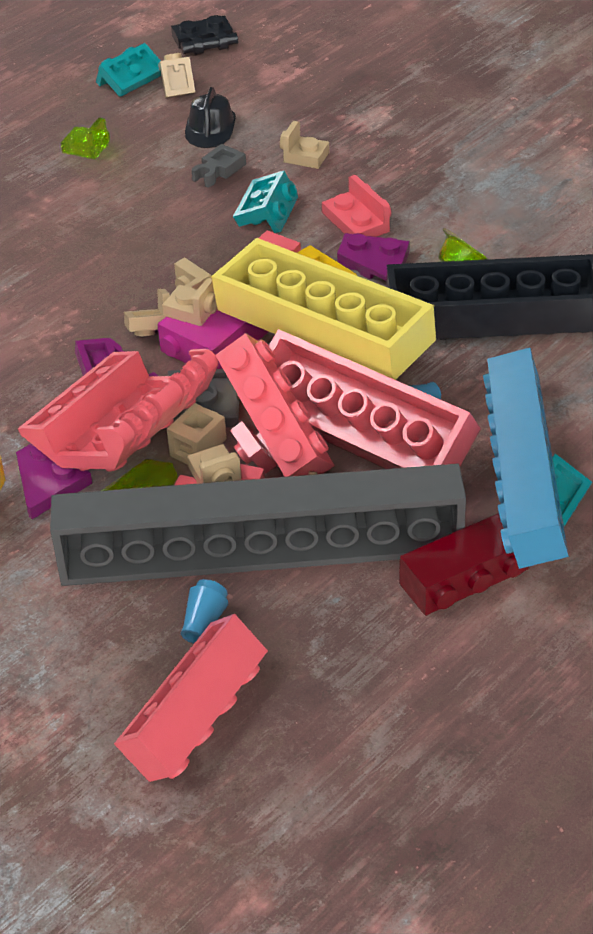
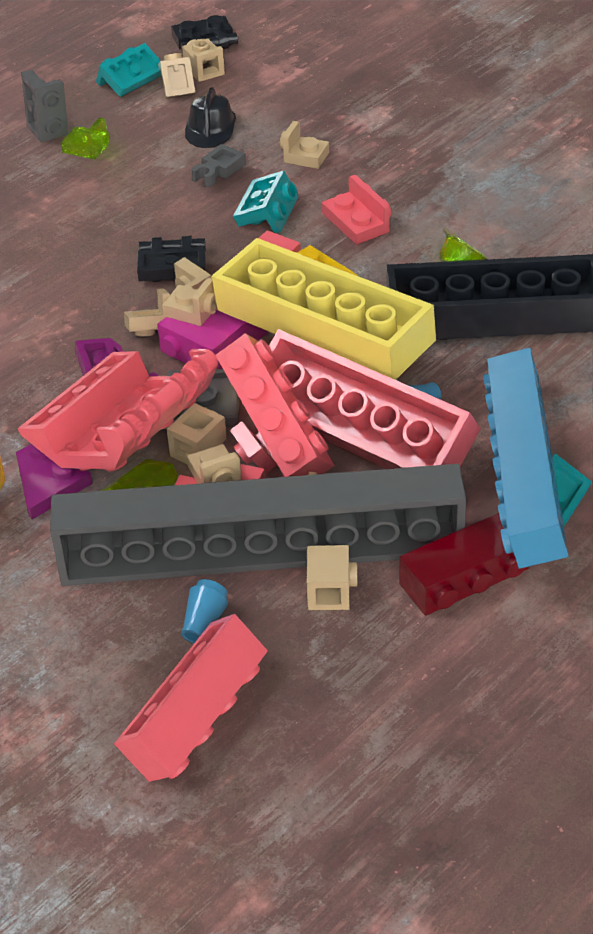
(44, 106): none -> dark grey bracket
(158, 257): none -> black plate
(202, 52): none -> tan brick
(329, 577): none -> tan brick
(371, 254): magenta wing -> none

